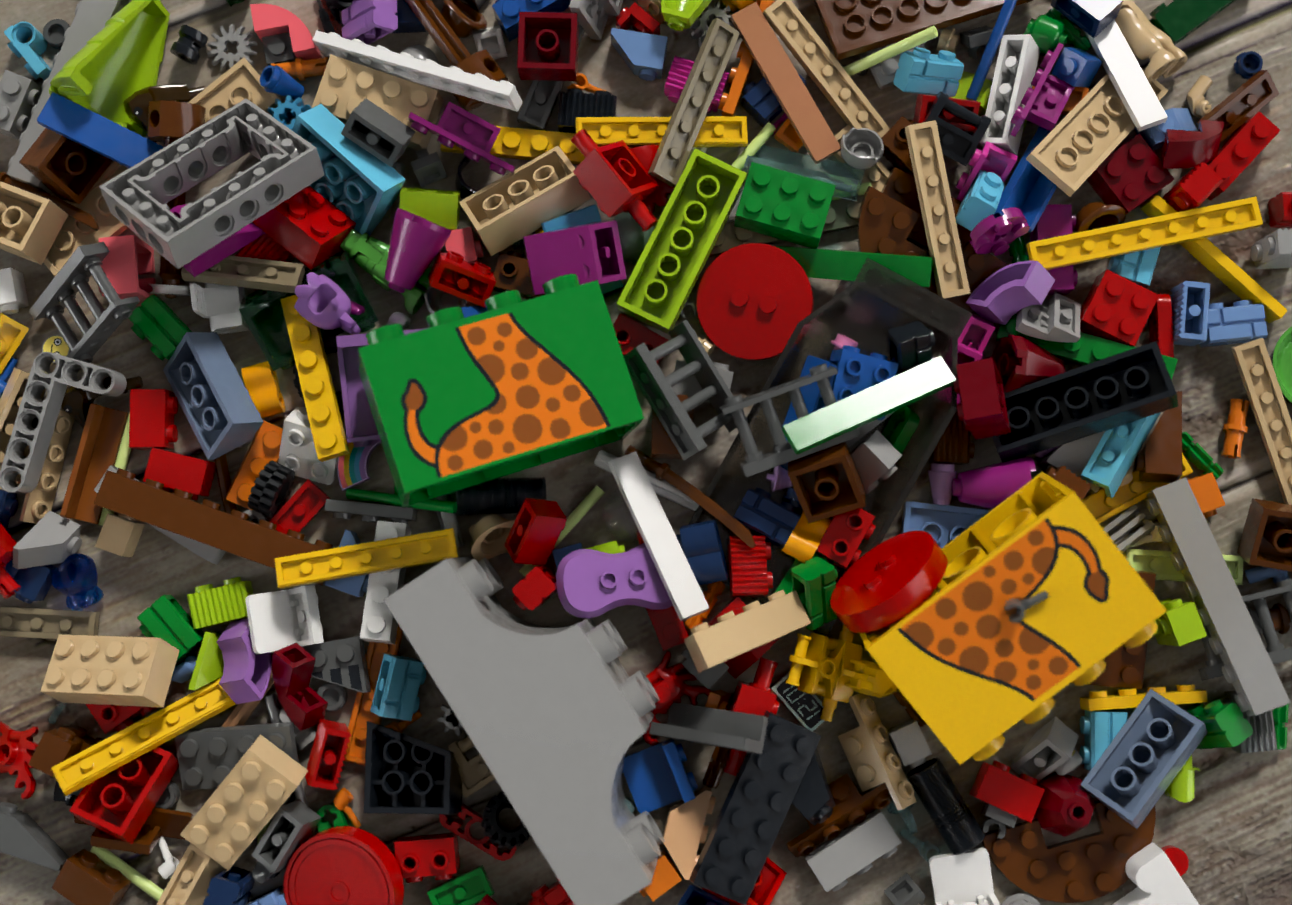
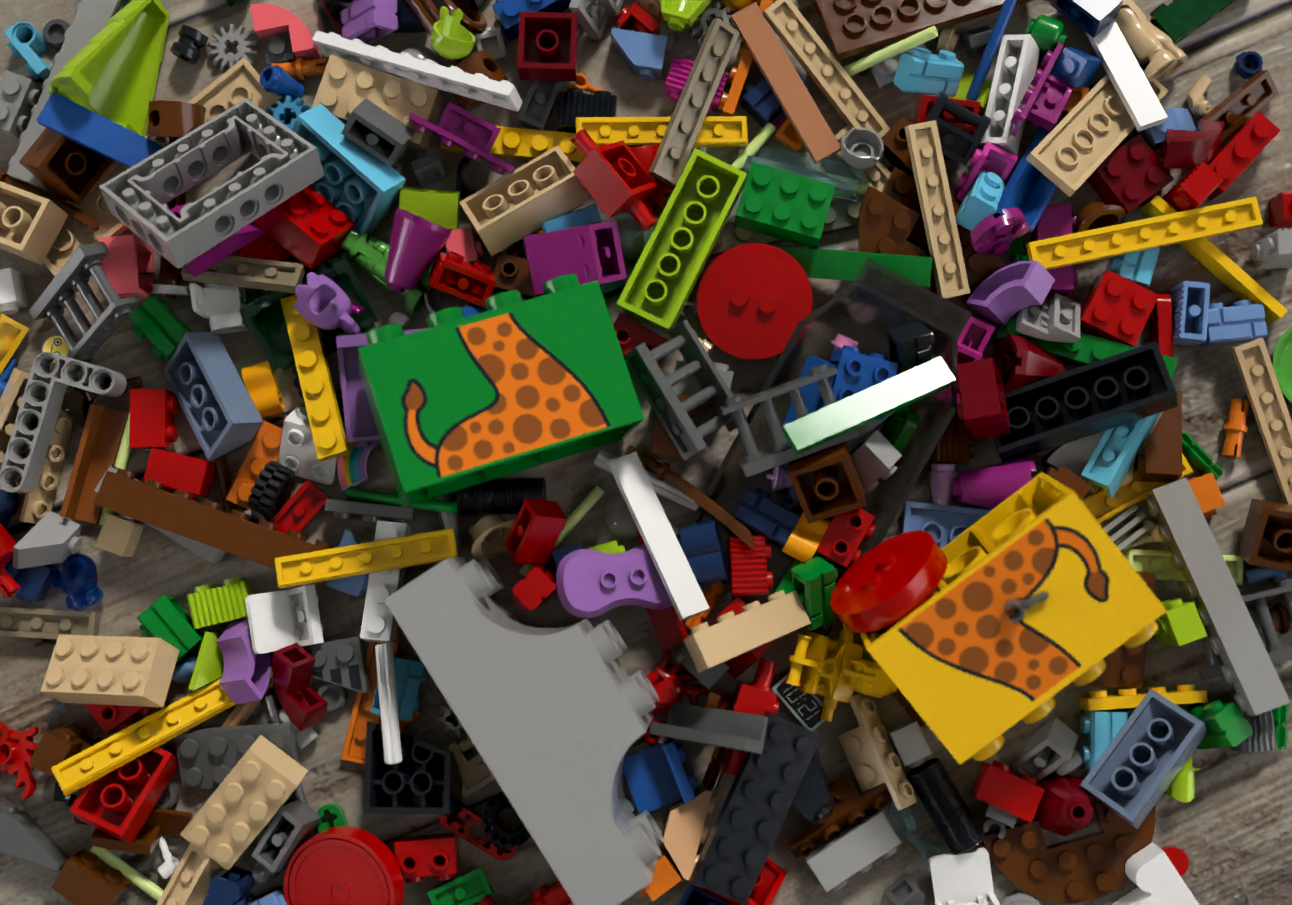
(137, 104): dark brown animal -> none
(327, 754): red brick -> none
(342, 801): orange hand -> none
(388, 703): none -> white axle
(450, 37): none -> lime piece
(1071, 30): green axle -> none

